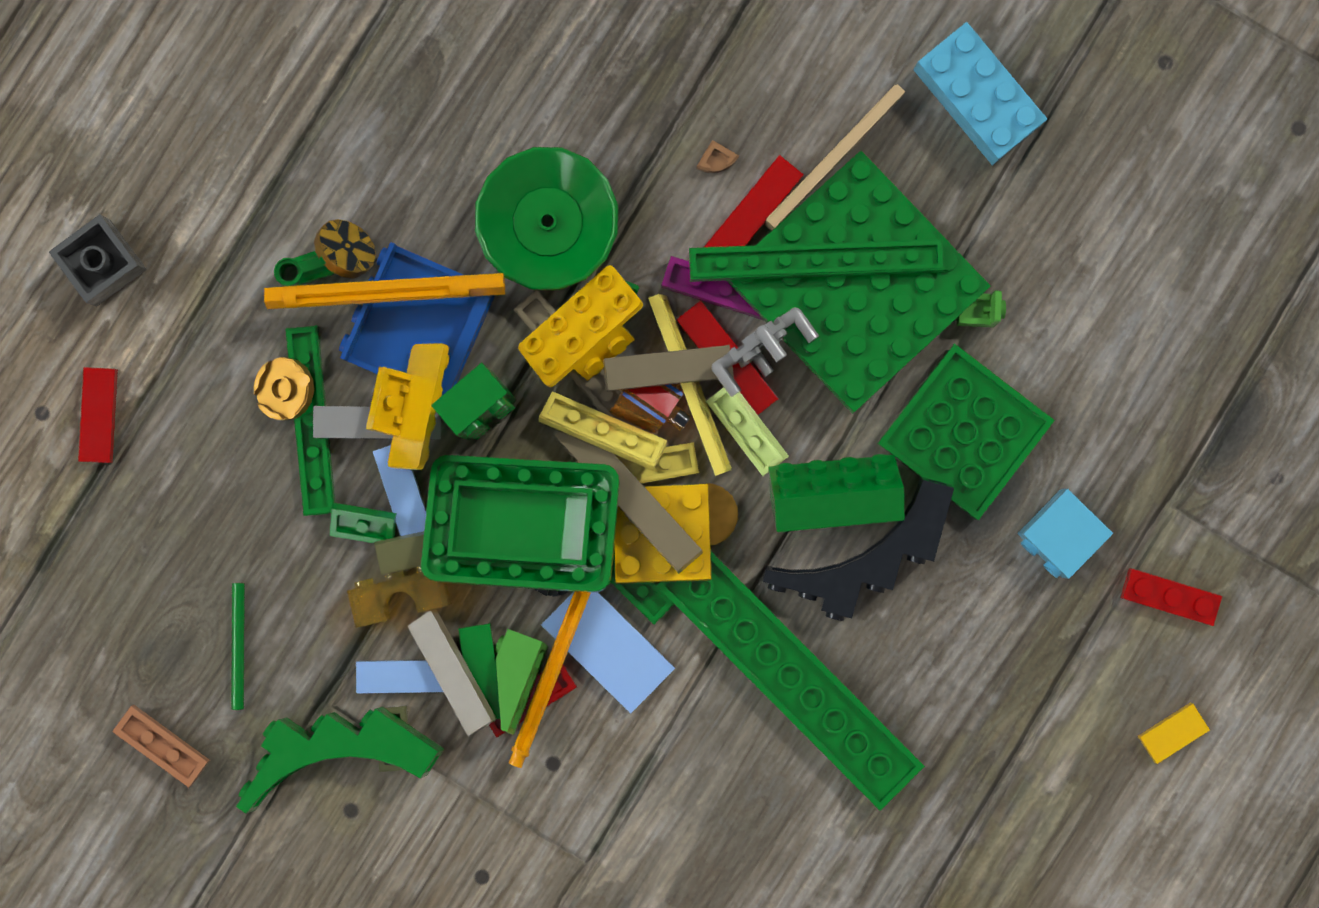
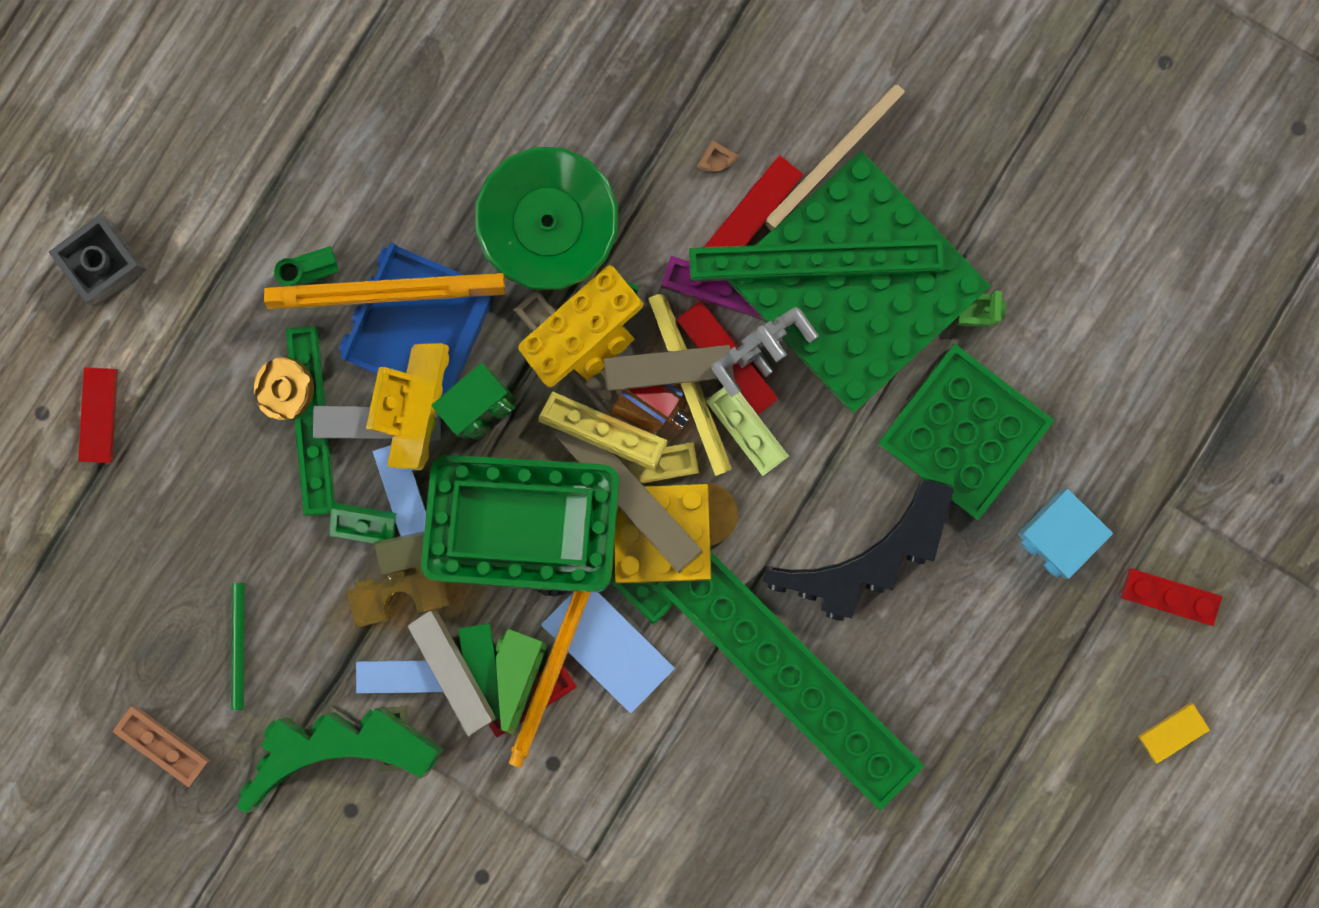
(345, 248): tile -> none
(836, 493): green brick -> none
(979, 93): medium azure brick -> none

